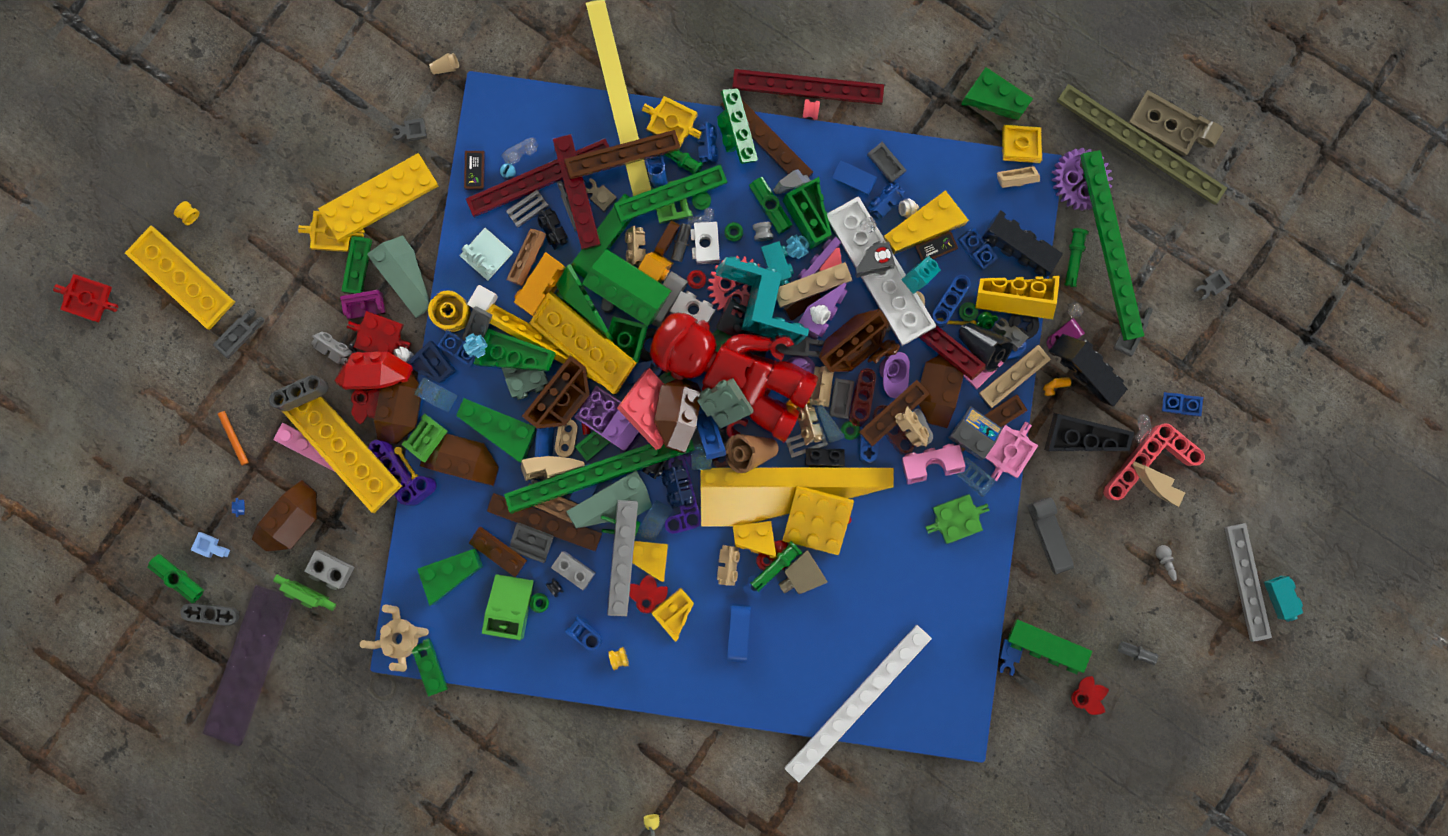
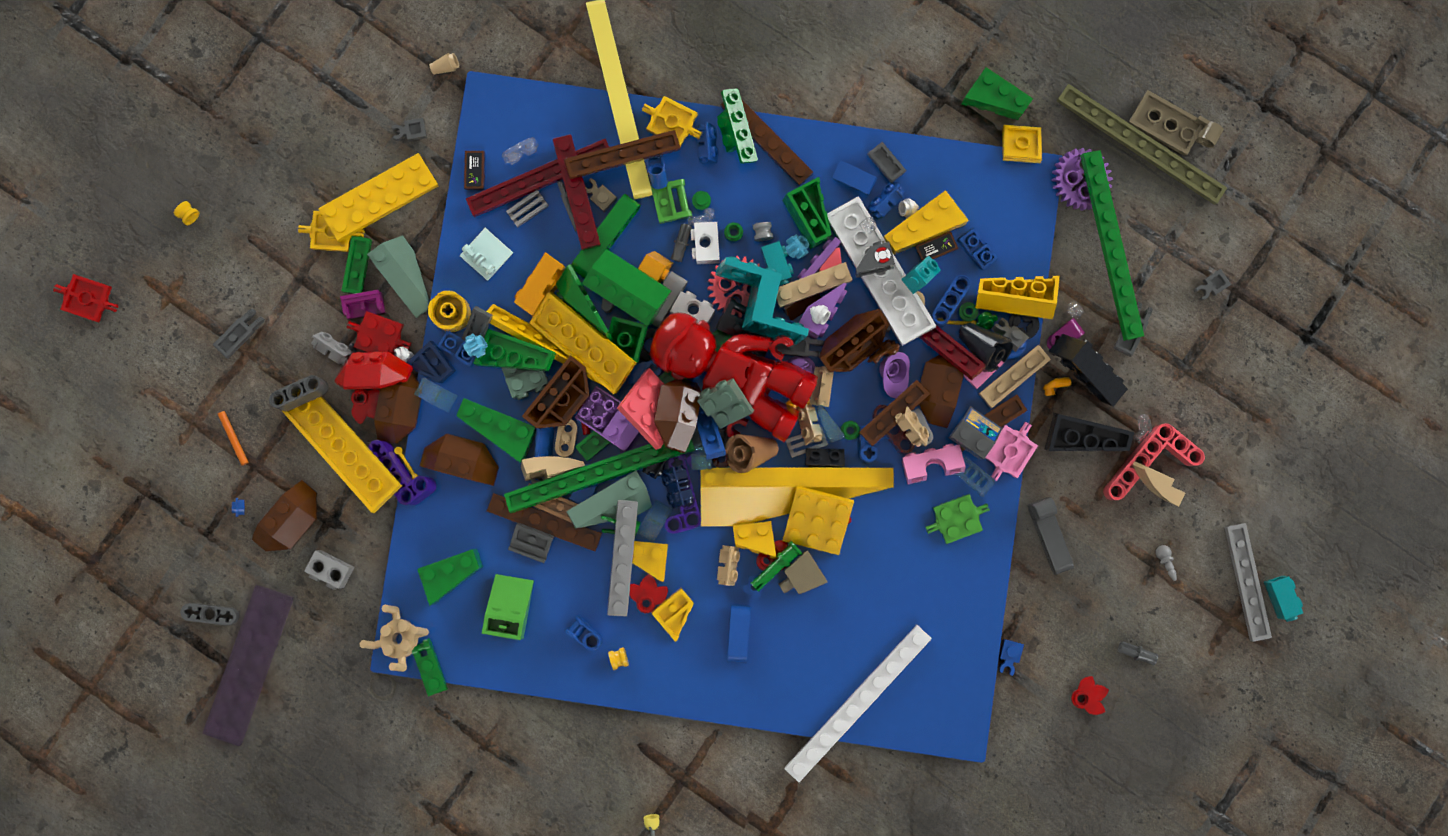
(166, 571): green piece -> none
(180, 277): yellow plate -> none
(207, 546): light blue plate -> none
(296, 441): bright pink plate -> none
(308, 596): bright green plate -> none
(425, 438): bright green plate -> none
(482, 298): white panel -> none
(497, 551): reddish brown plate -> none
(510, 173): medium azure hinge -> none
(526, 257): medium nougat plate -> none
(544, 602): green plate -> none
(548, 220): black hinge -> none
(554, 587): black bush -> none
(573, 570): light grey brick -> none
(634, 238): tan hinge -> none
(667, 238): reddish brown beam -> none
(670, 193): green plate -> none
(685, 161): green pin -> none
(696, 273): red plate -> none
(777, 215): green piece -> none
(791, 182): light grey slope -> none
(808, 86): dark red plate -> none
(811, 109): coral wheel -> none
(841, 398): dark grey plate -> none
(866, 389): clear red beam -> none
(1018, 177): tan plate -> none
(1021, 245): black wedge -> none
(1049, 646): green wedge -> none
(1076, 248): green pin -> none
(1182, 404): blue slope -> none

